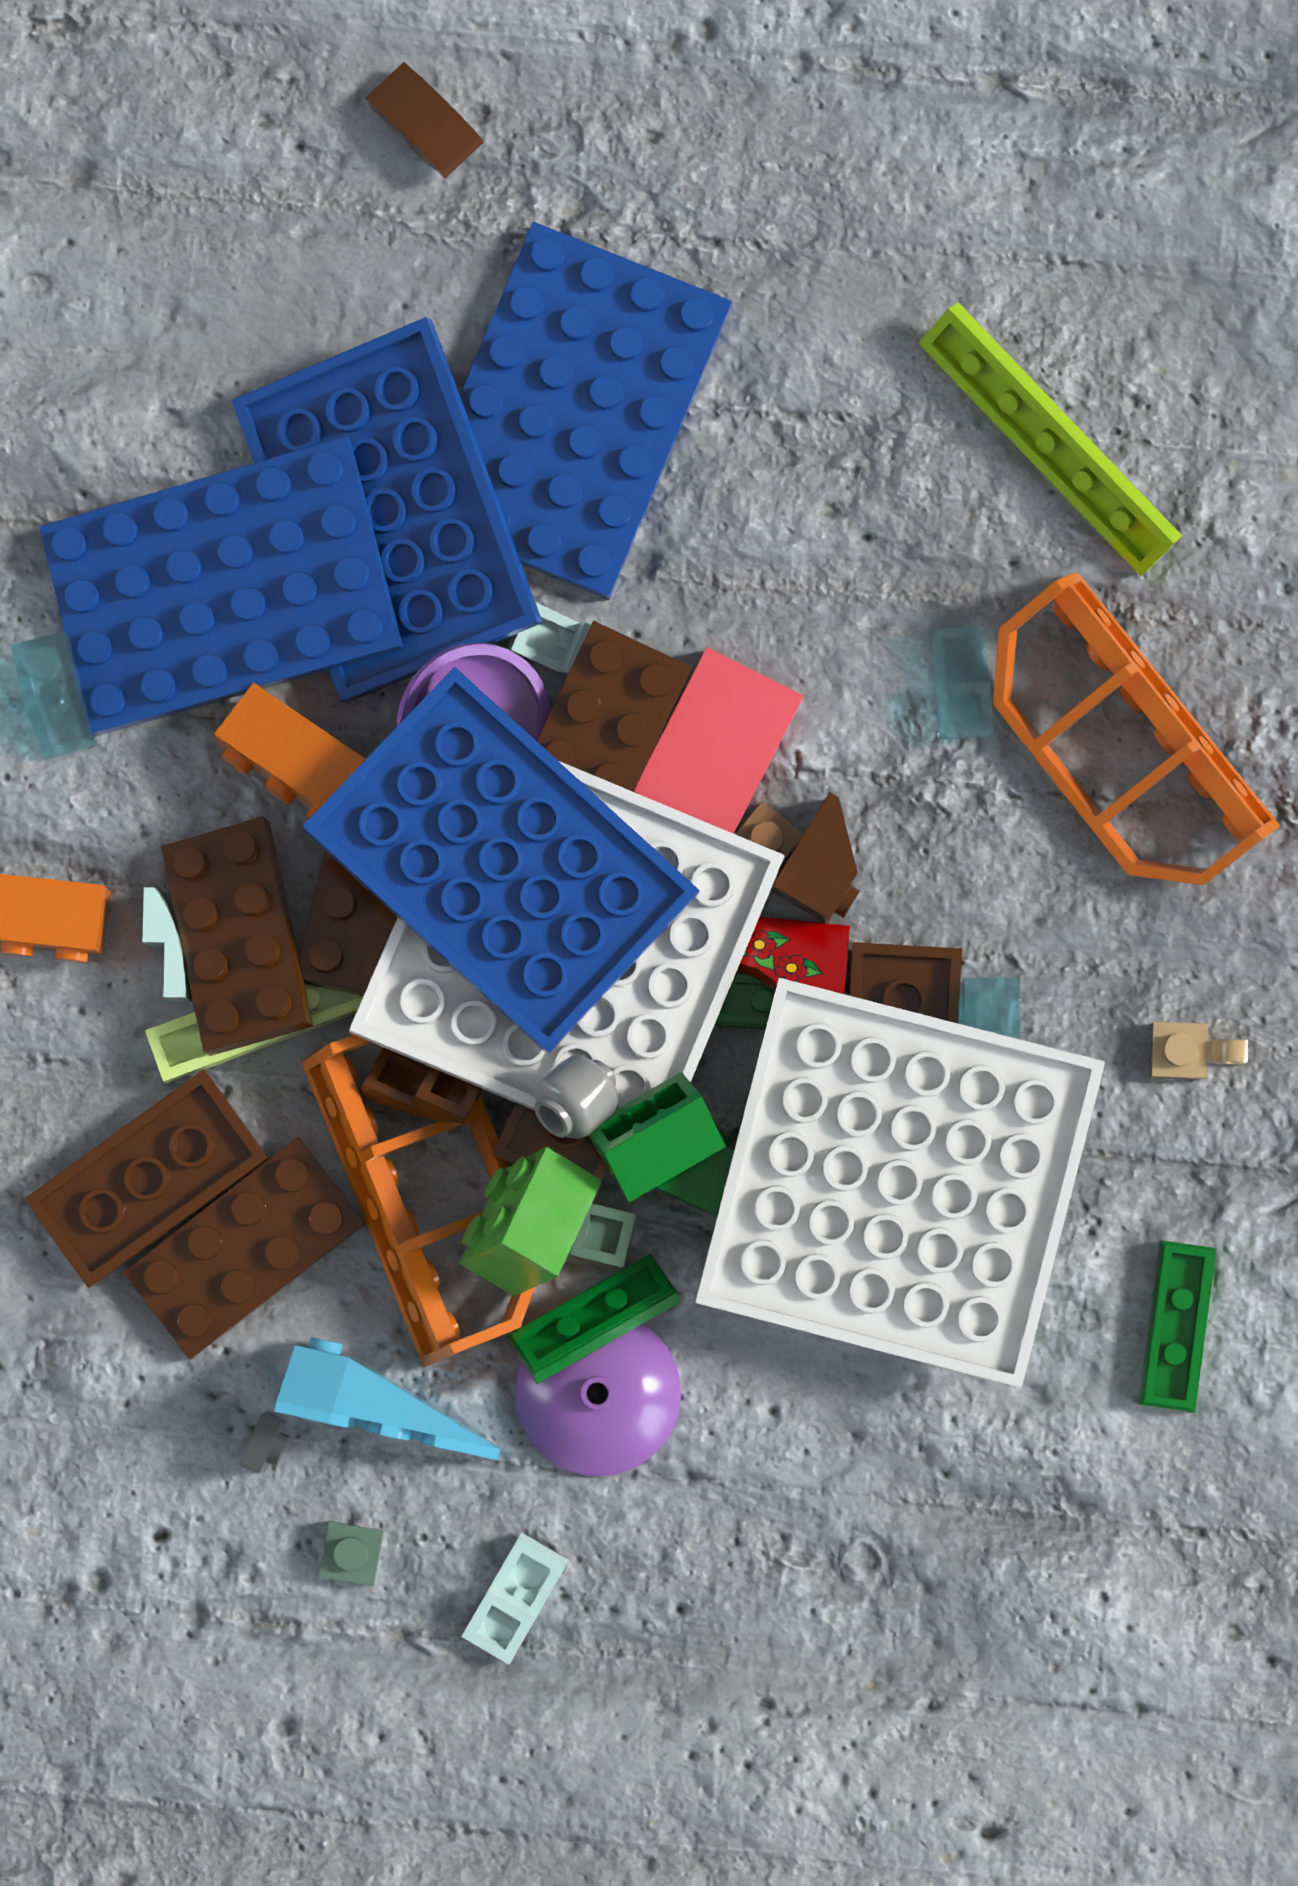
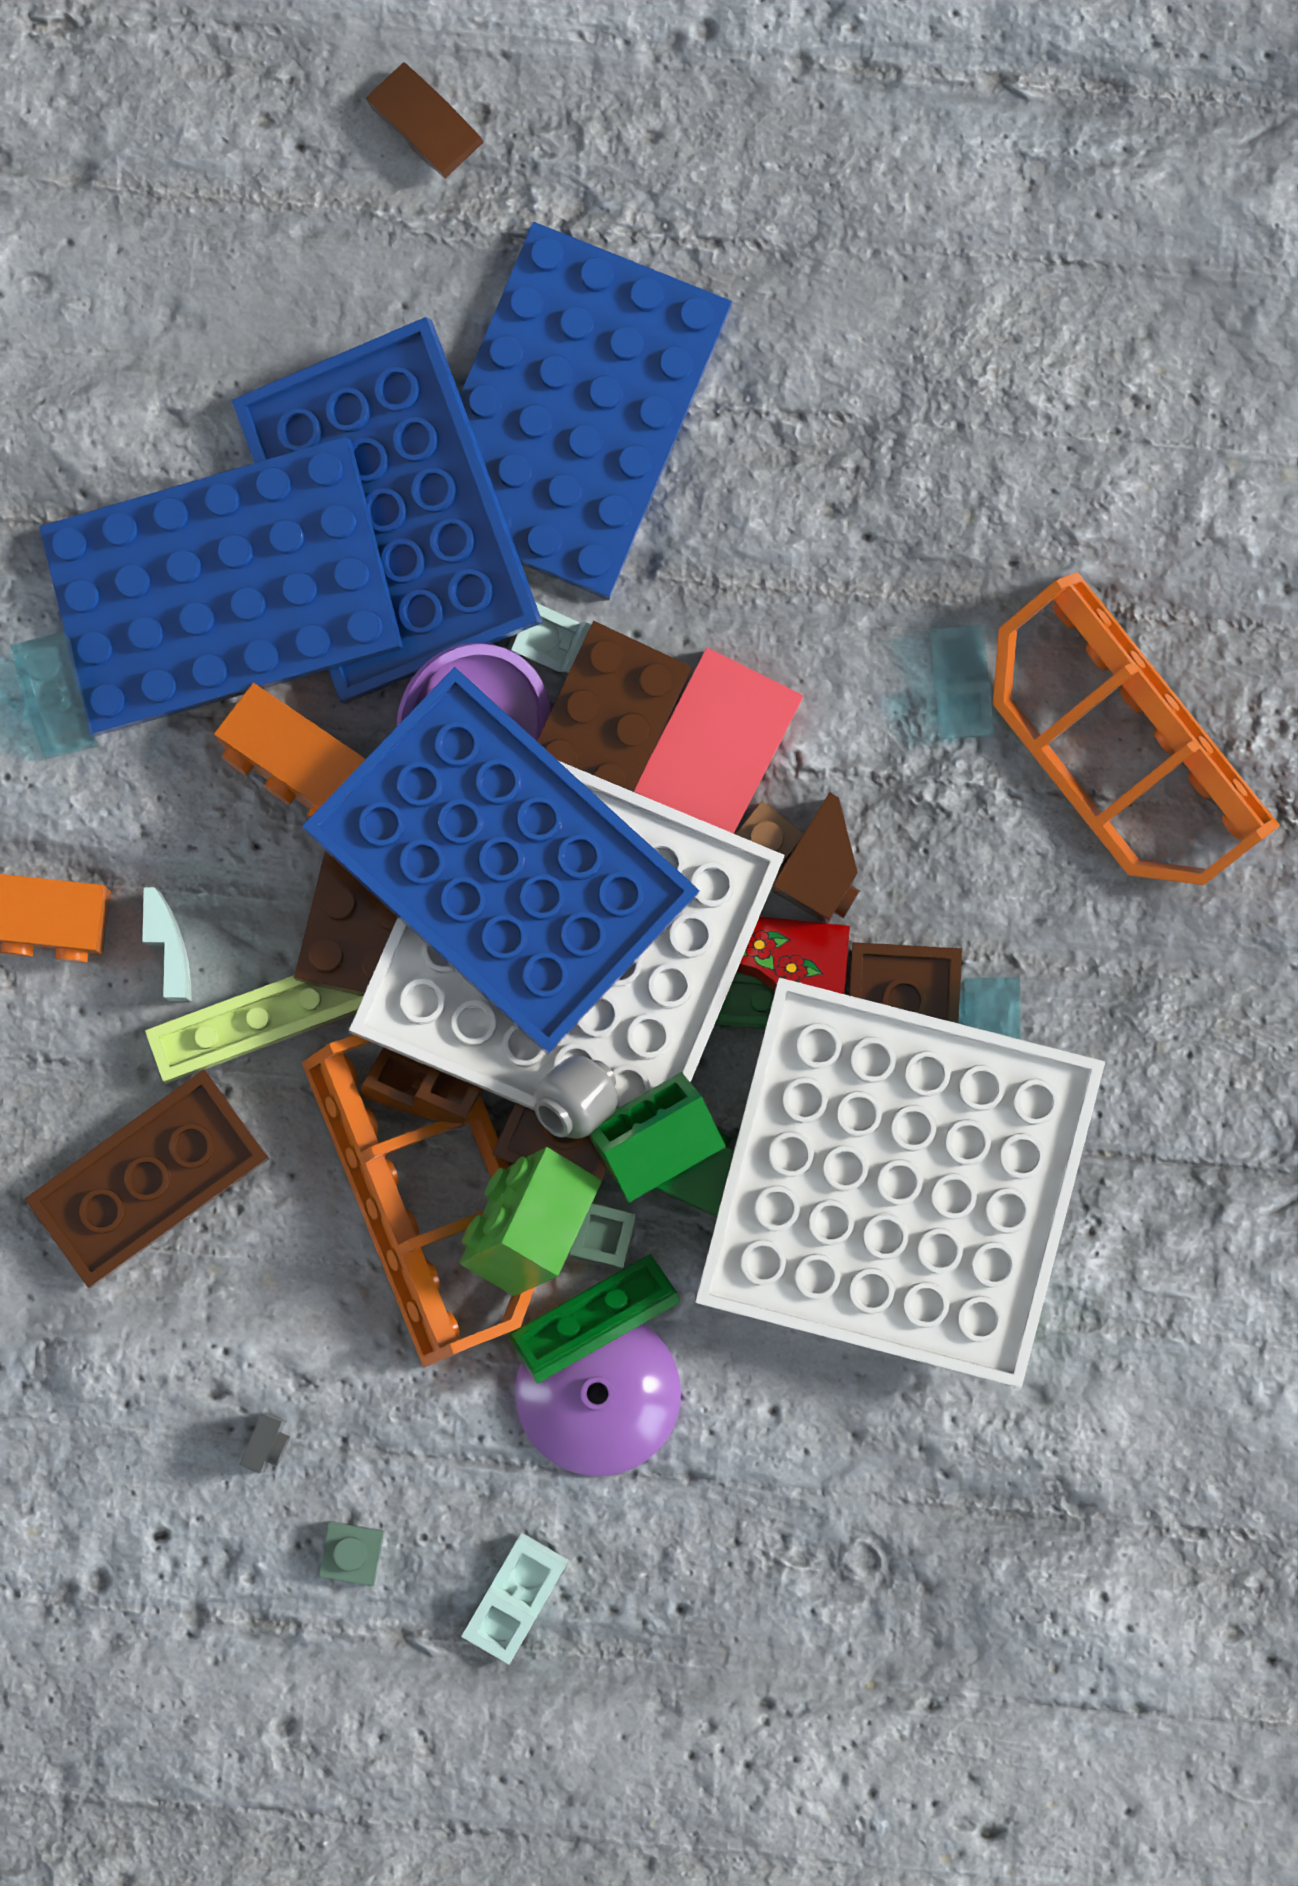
(236, 936): reddish brown plate -> none
(244, 1248): reddish brown plate -> none
(350, 1394): medium azure wedge -> none
(1049, 439): lime plate -> none
(1177, 1326): green tile -> none
(1185, 1051): tan plate -> none

